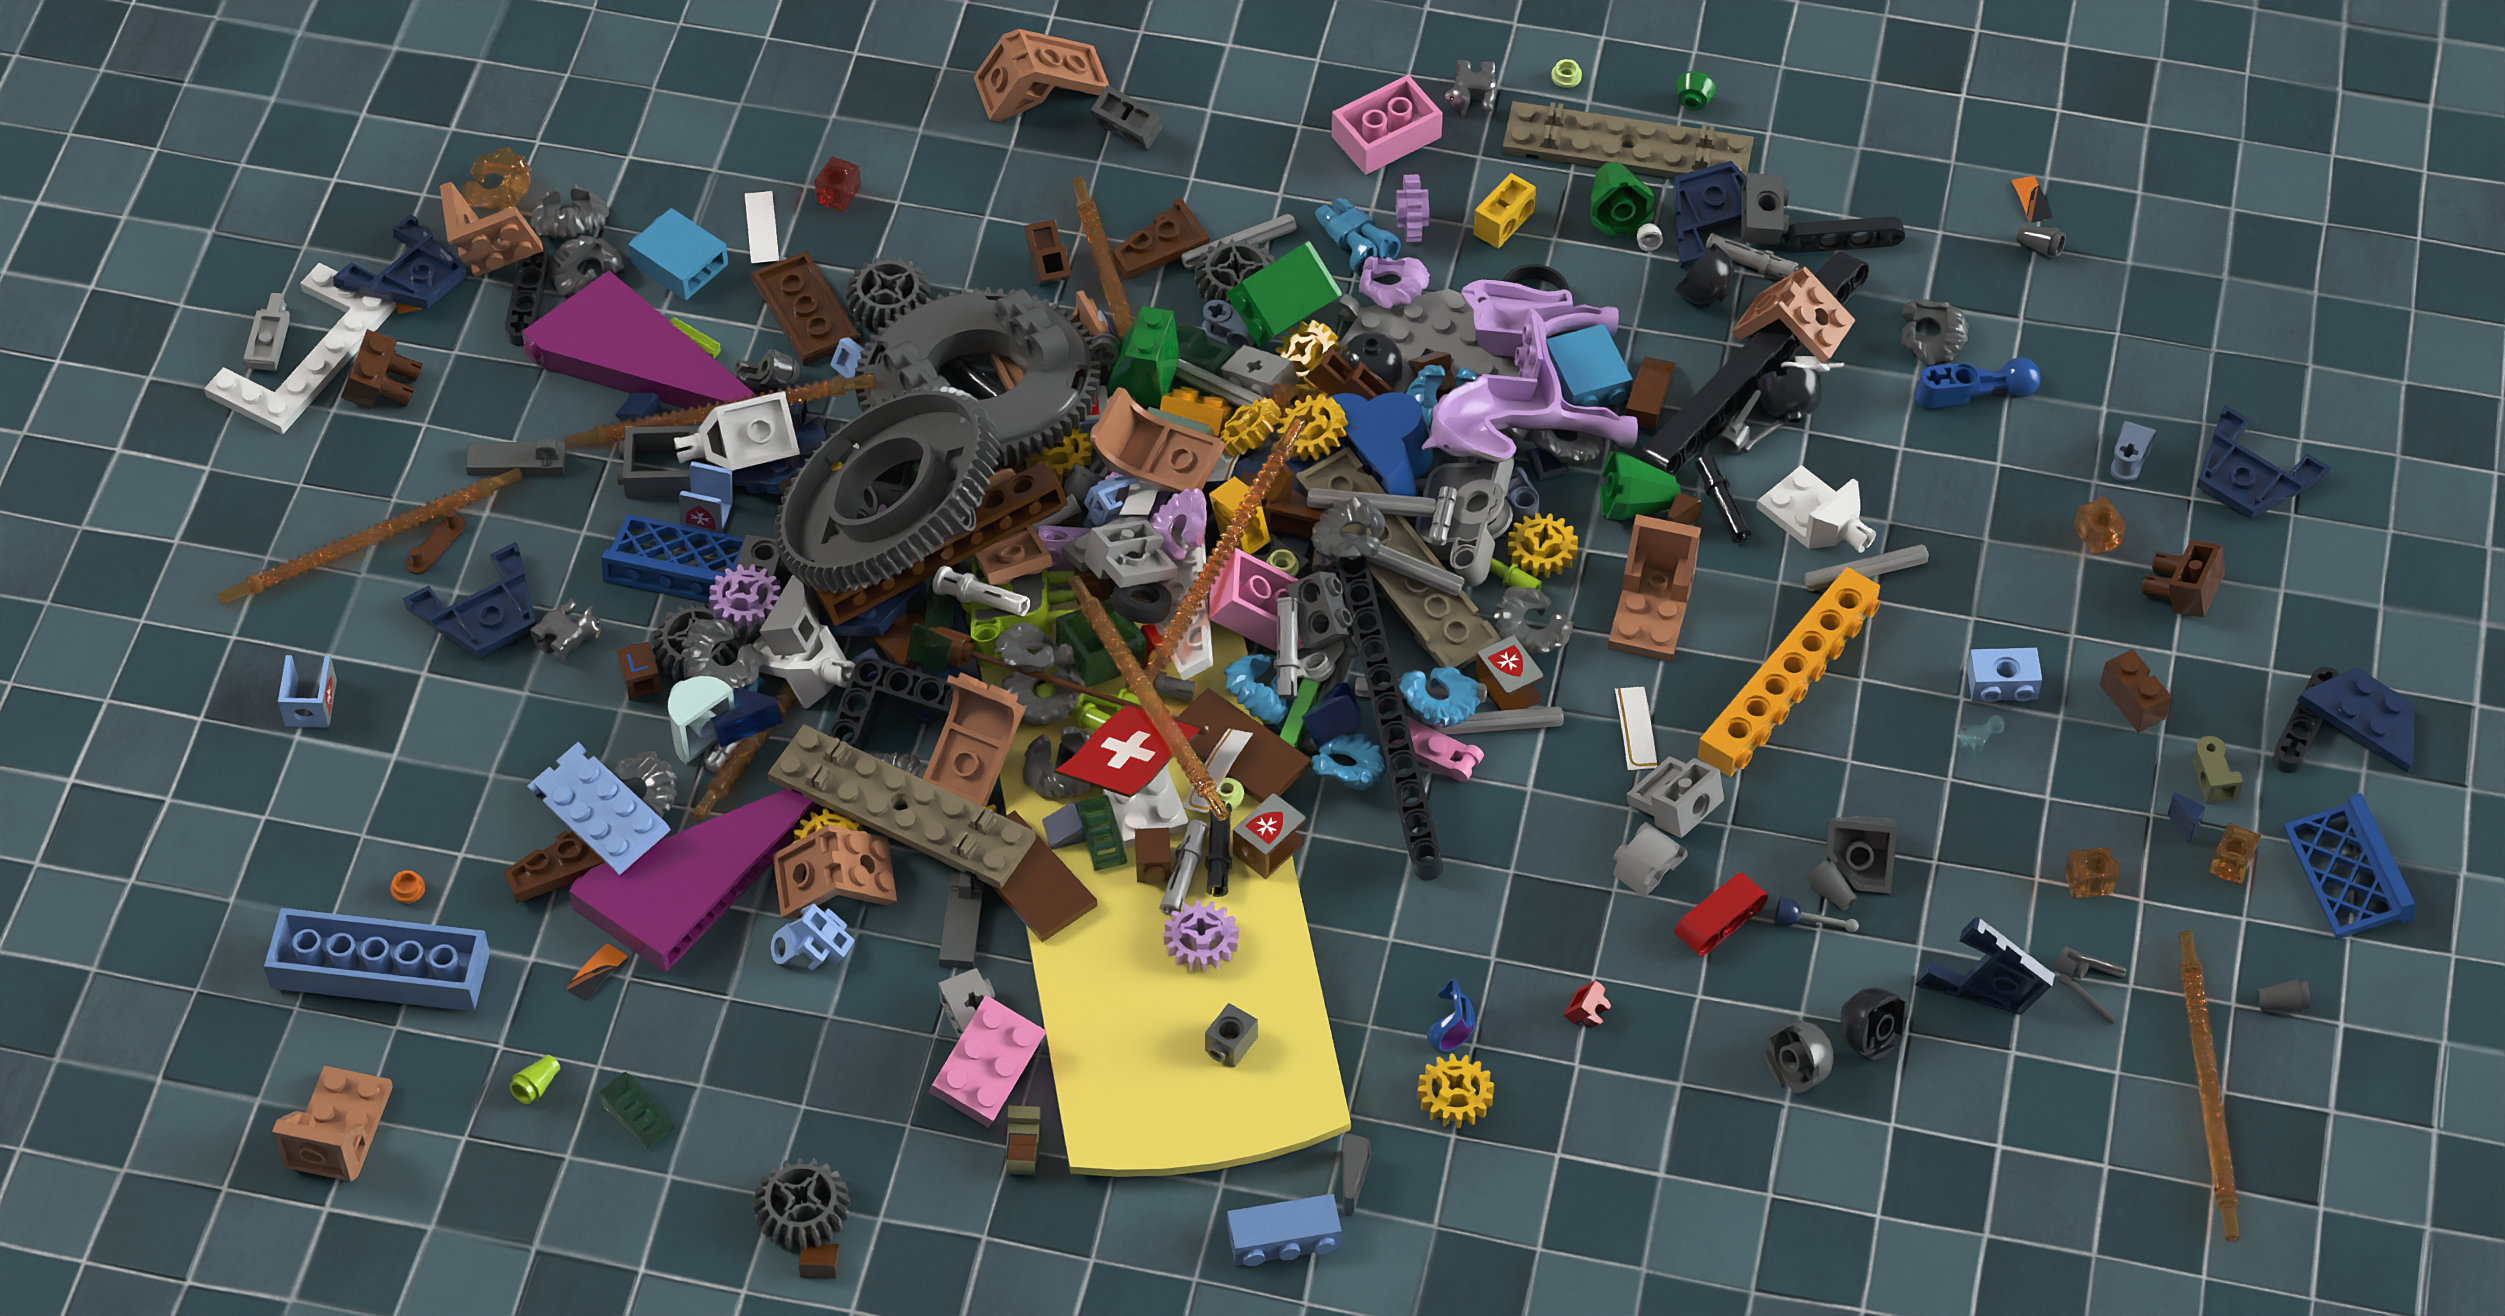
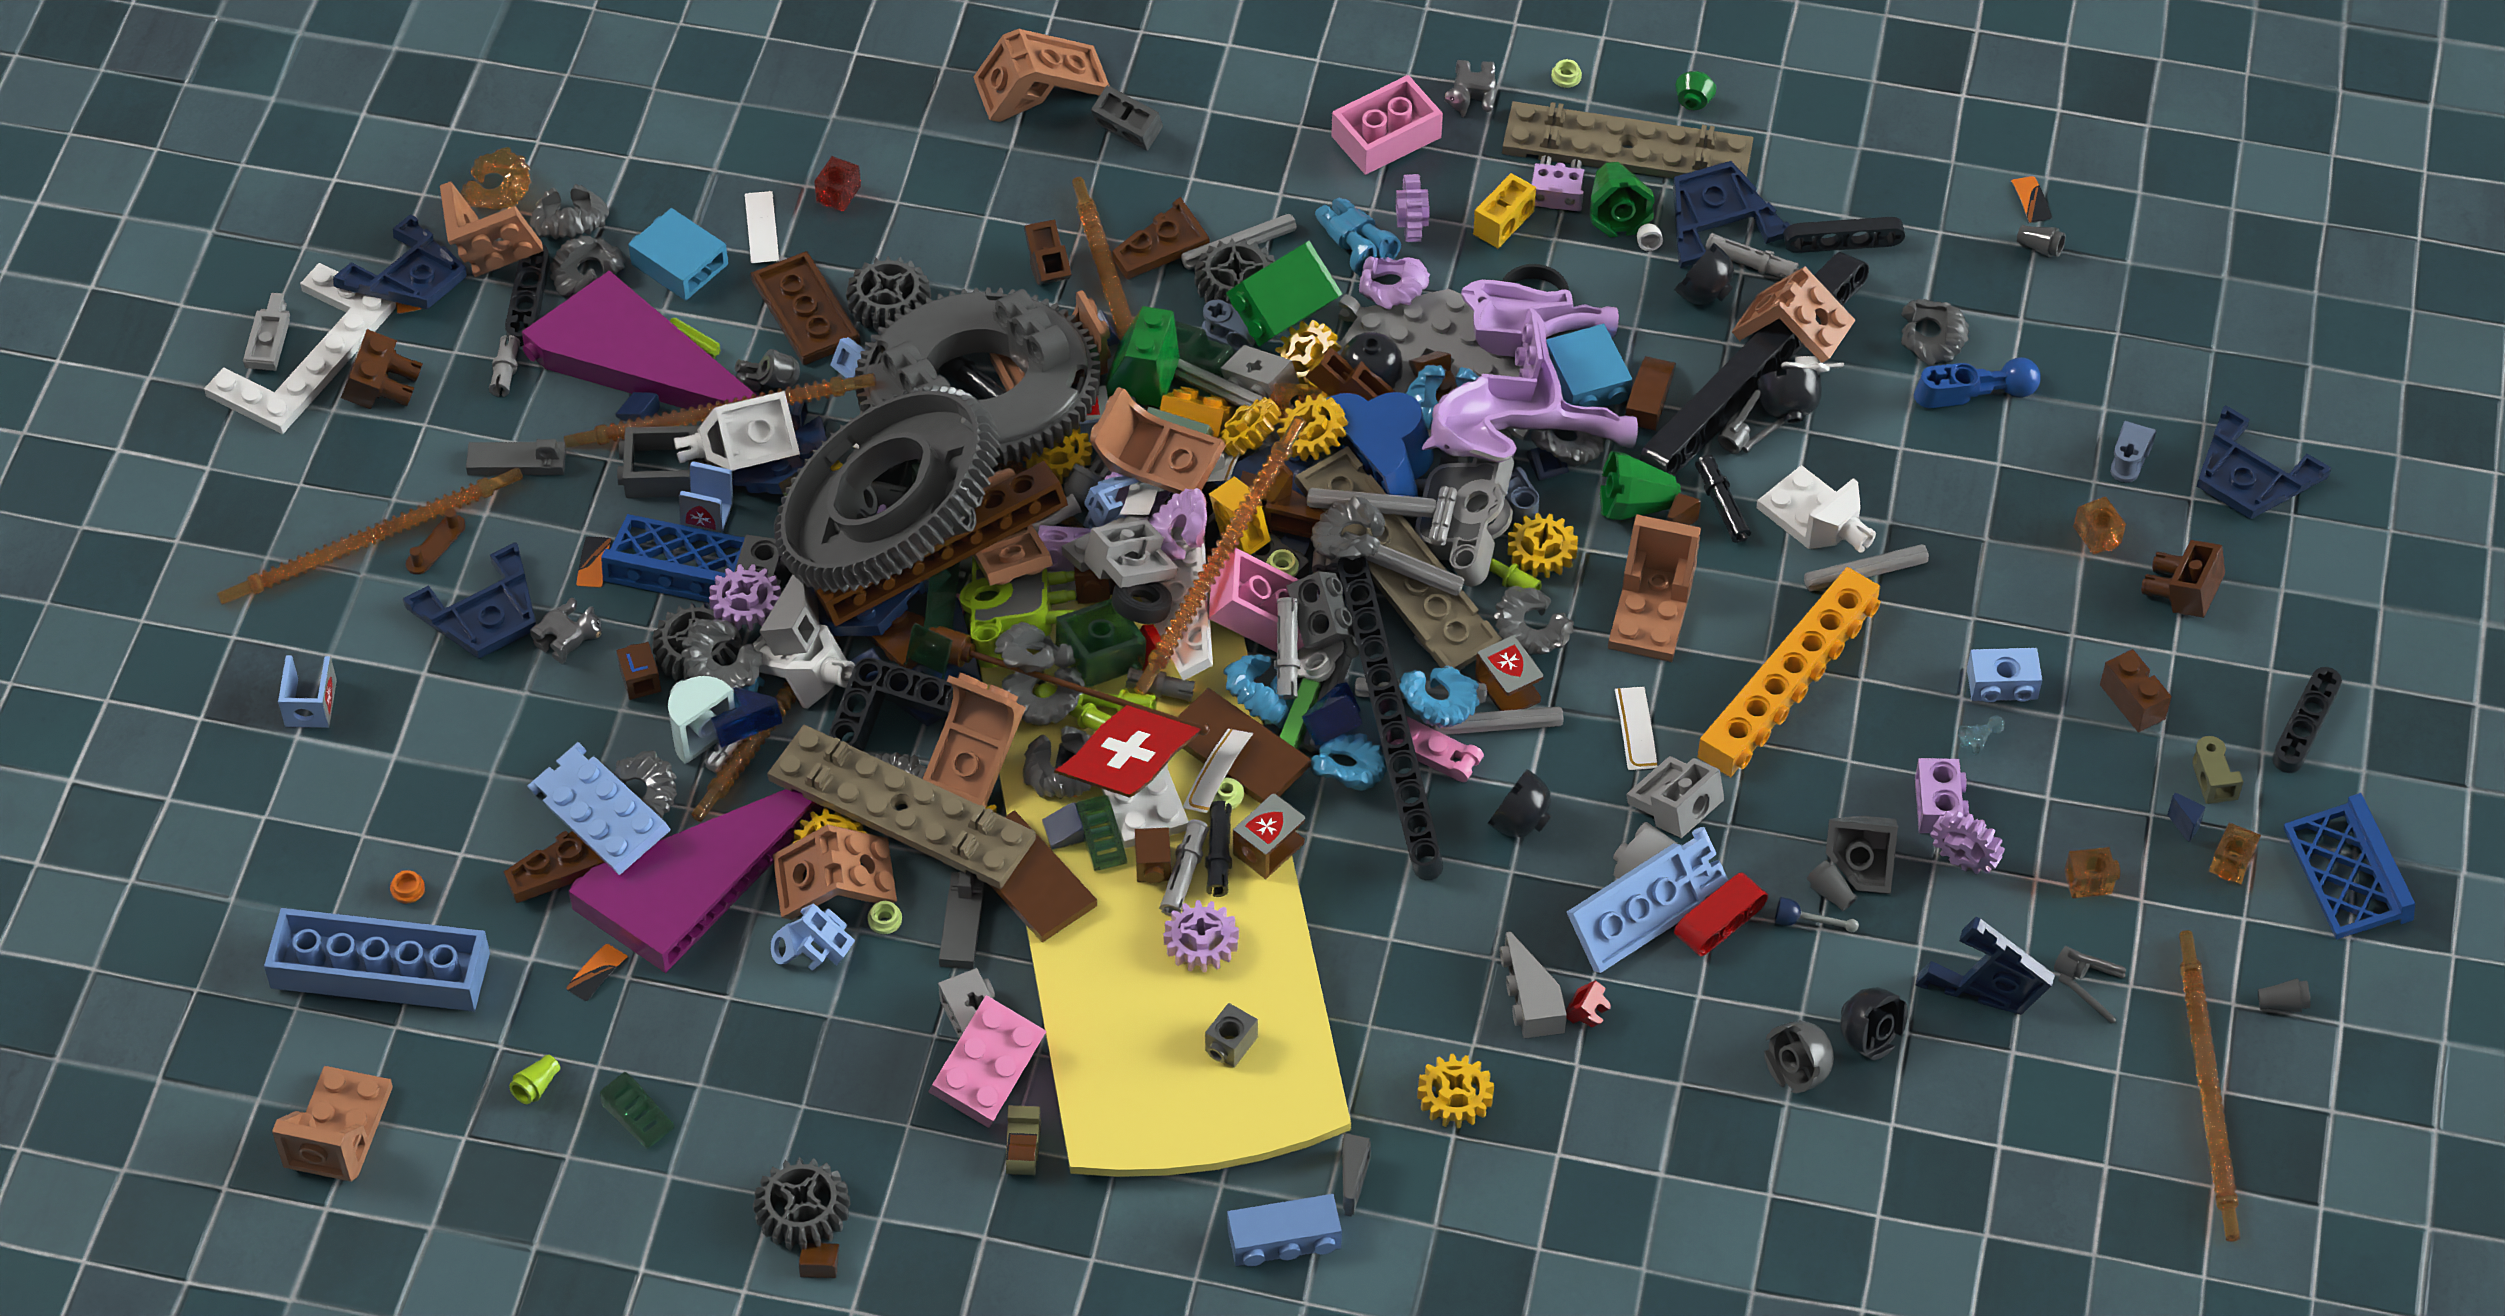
(504, 365): none -> light grey pin
(590, 563): none -> sticker
(881, 910): none -> yellowish green plate
(968, 589): white pin -> none
(1105, 340): dark grey bush -> none
(1147, 696): clear orange hose -> none
(1452, 1030): blue piece -> none
(1523, 807): none -> black cylinder
(1536, 993): none -> light grey slope
(1558, 185): none -> lavender piece
(1646, 900): none -> light blue hinge
(1762, 225): dark grey brick -> none
(1934, 795): none -> lavender brick
(1967, 842): none -> lavender gear
(2366, 713): dark blue wing -> none

